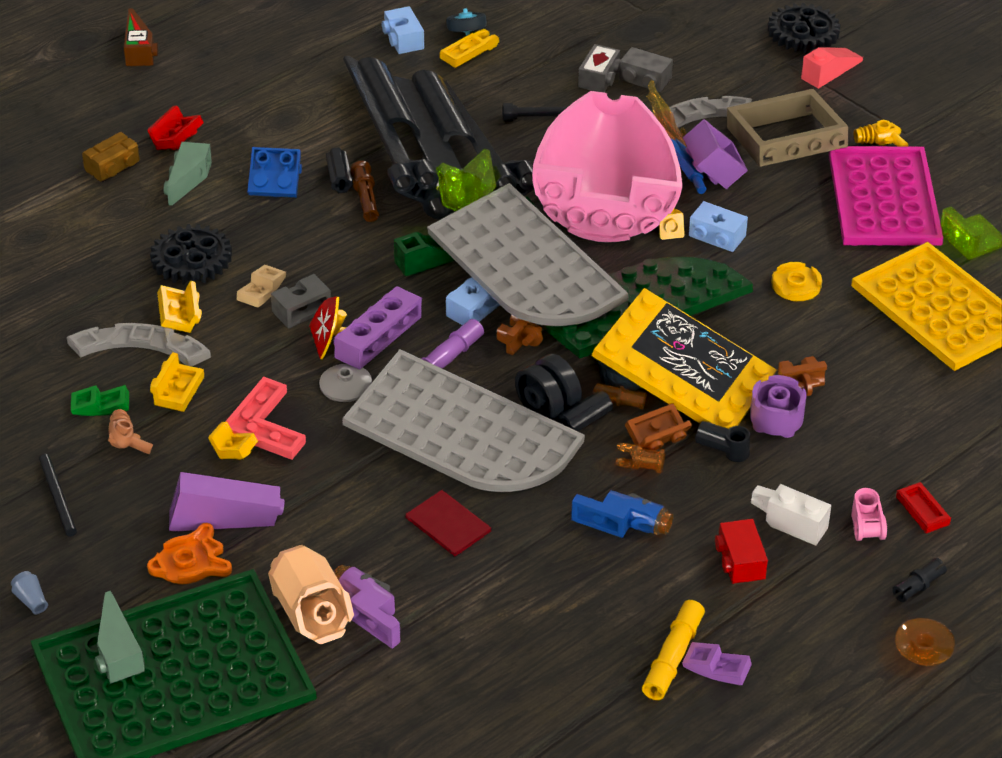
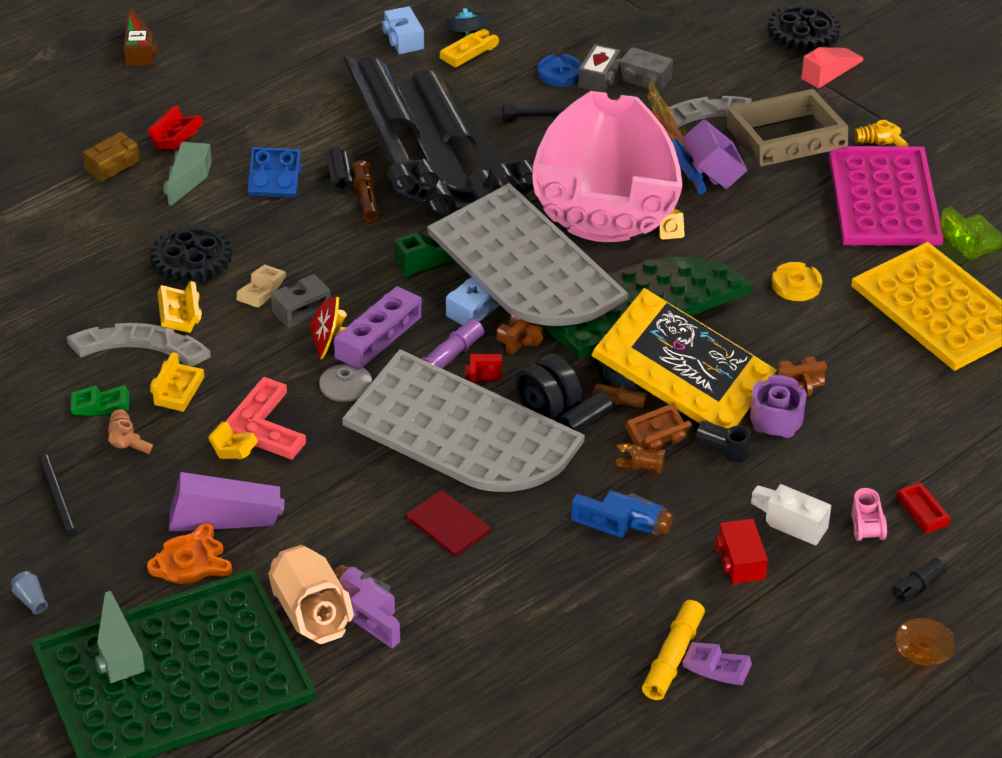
(467, 185): clear neon green bracket -> none
(484, 368): none -> red bracket
(559, 71): none -> blue tile
(718, 226): light blue brick -> none

